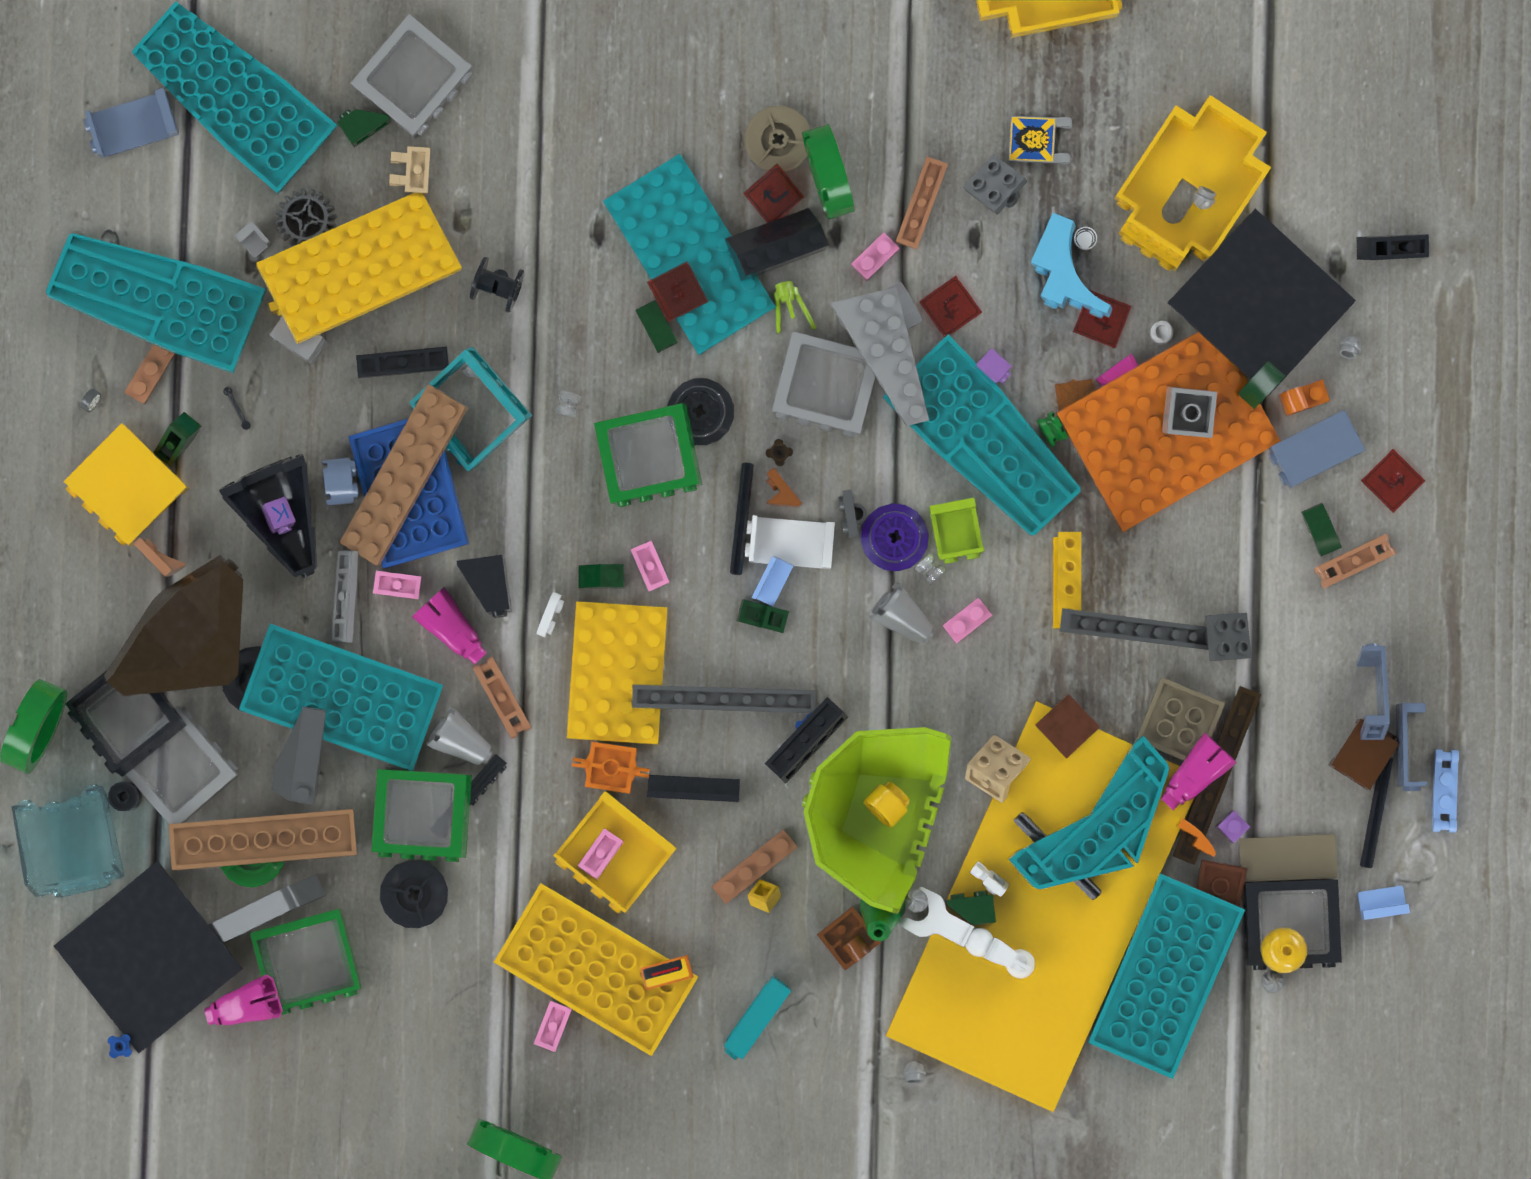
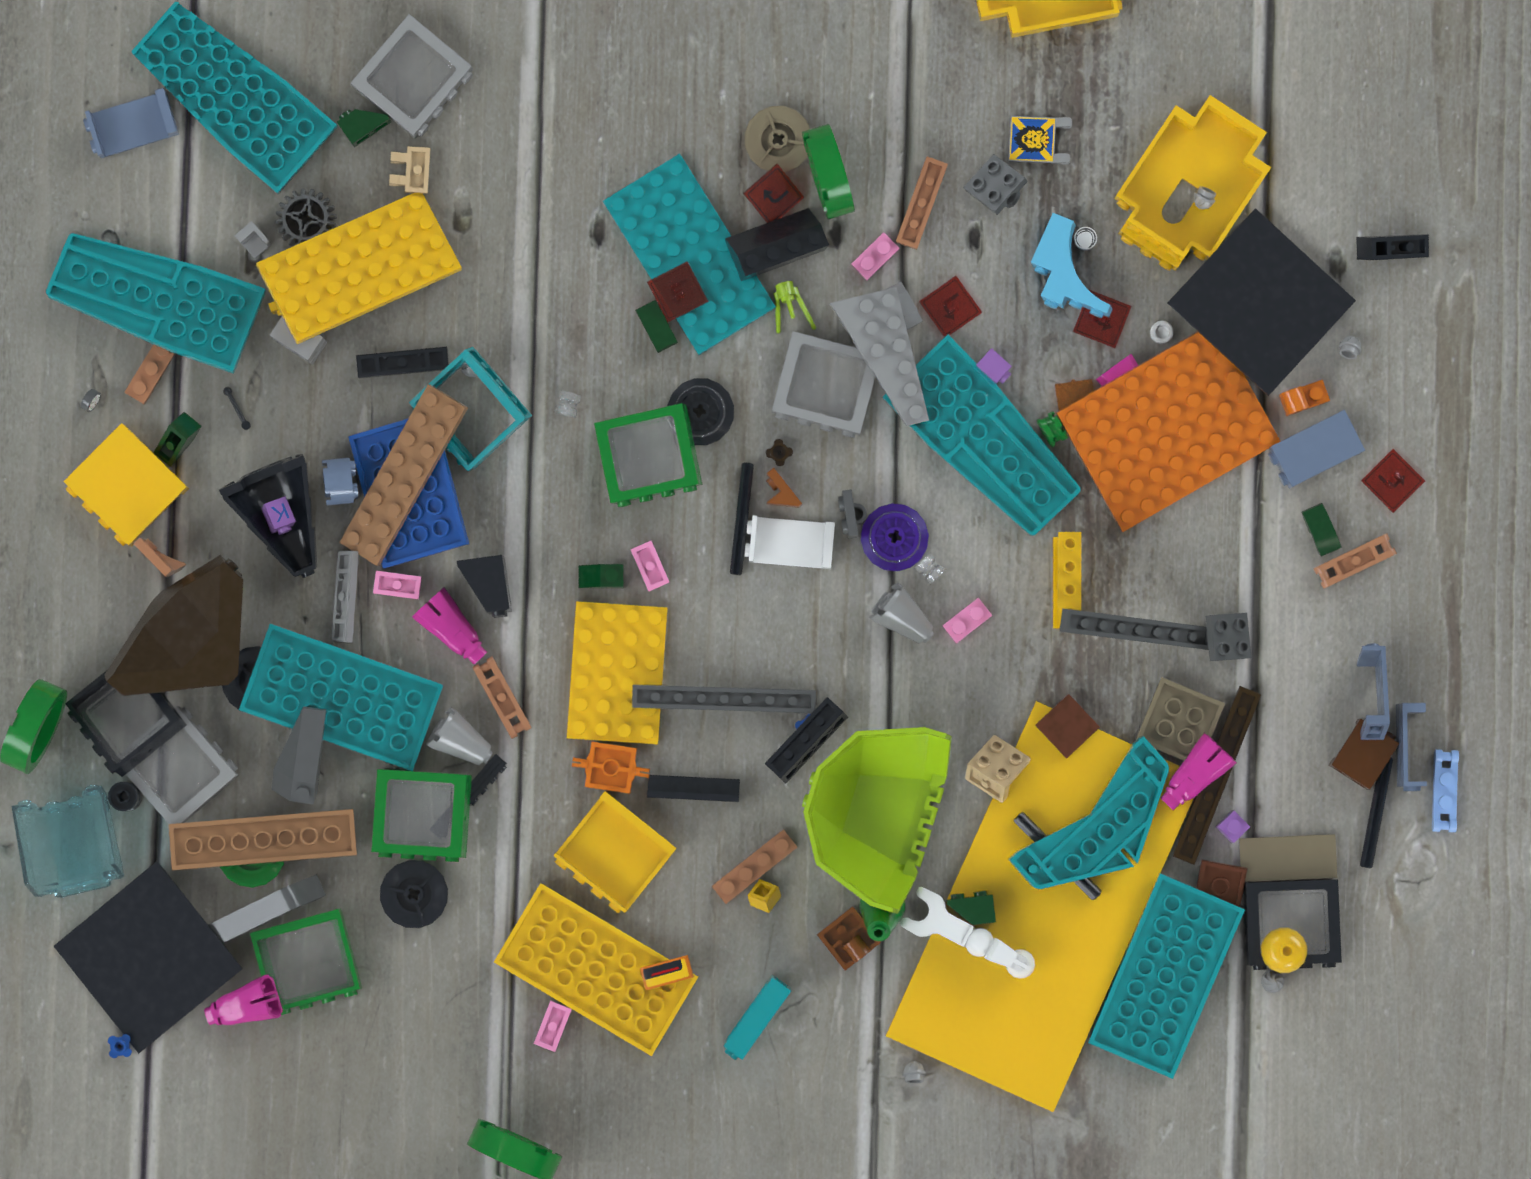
(497, 283): black hose -> none
(554, 606): white plate -> none
(600, 854): bright pink plate -> none
(762, 616): dark green slope -> none
(772, 581): light blue panel -> none
(887, 803): yellow piece -> none
(916, 901): light grey plate -> none
(956, 530): lime panel -> none
(990, 879): white plate -> none
(1189, 412): light grey brick -> none
(1200, 841): orange slope -> none
(1261, 385): dark green slope -> none
(1382, 902): light blue panel -> none

